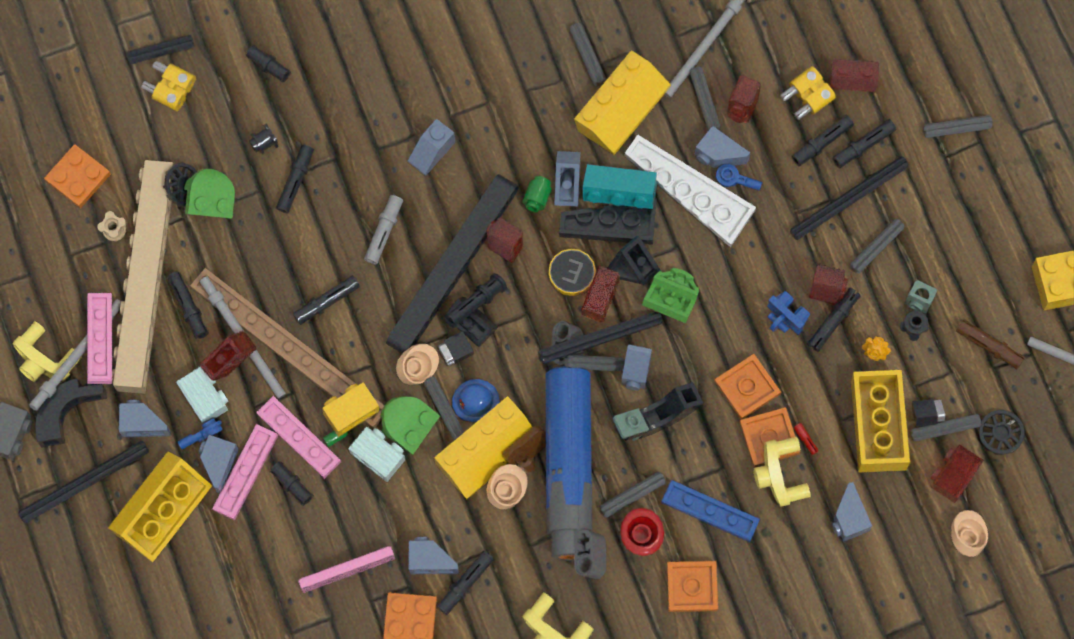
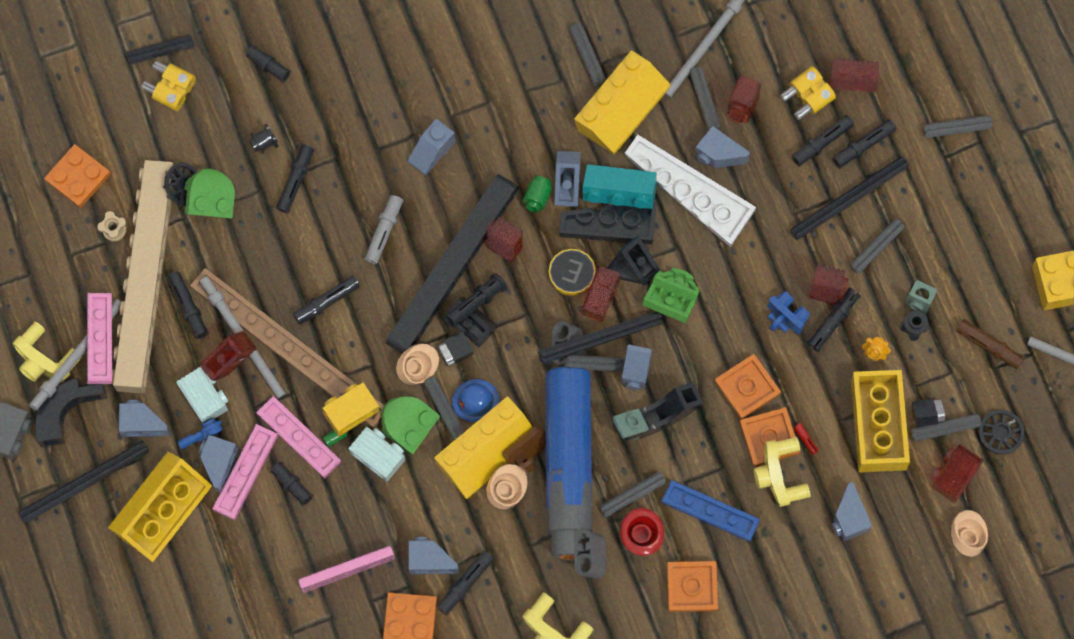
(728, 176): blue plate -> none

